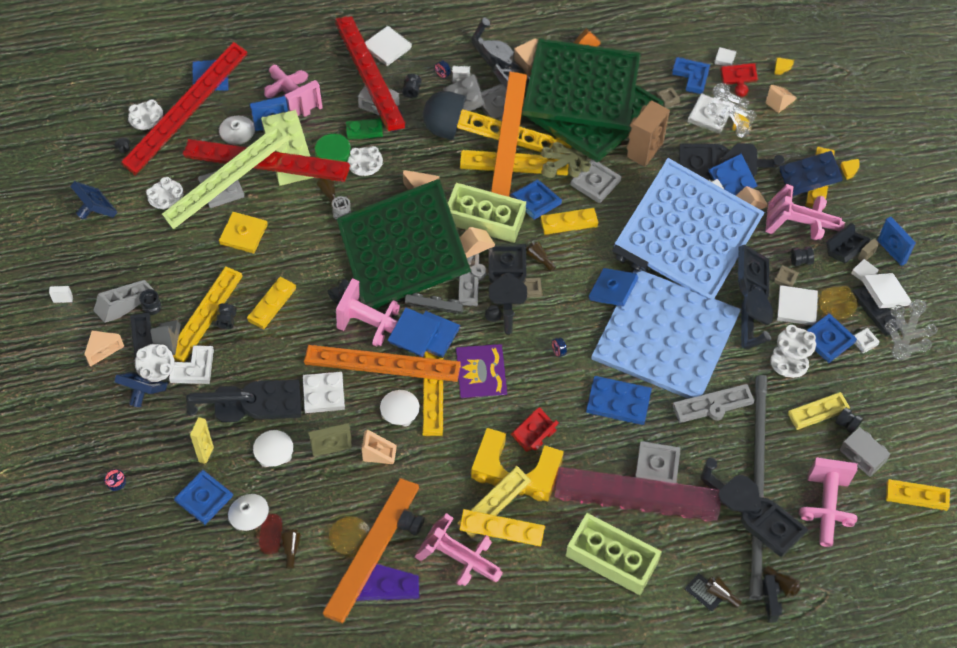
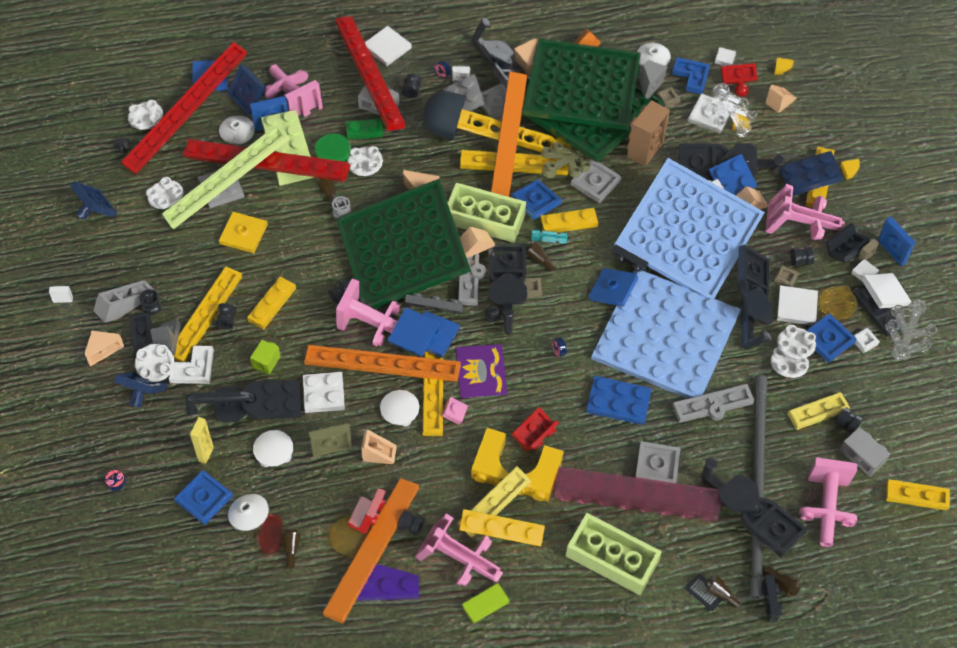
(246, 89): none -> dark blue tile
(265, 357): none -> lime brick
(365, 512): none -> bracket
(454, 410): none -> bright pink plate
(485, 603): none -> lime tile
(549, 236): none -> teal axle
(651, 77): none -> light grey slope
(655, 53): none -> white dish

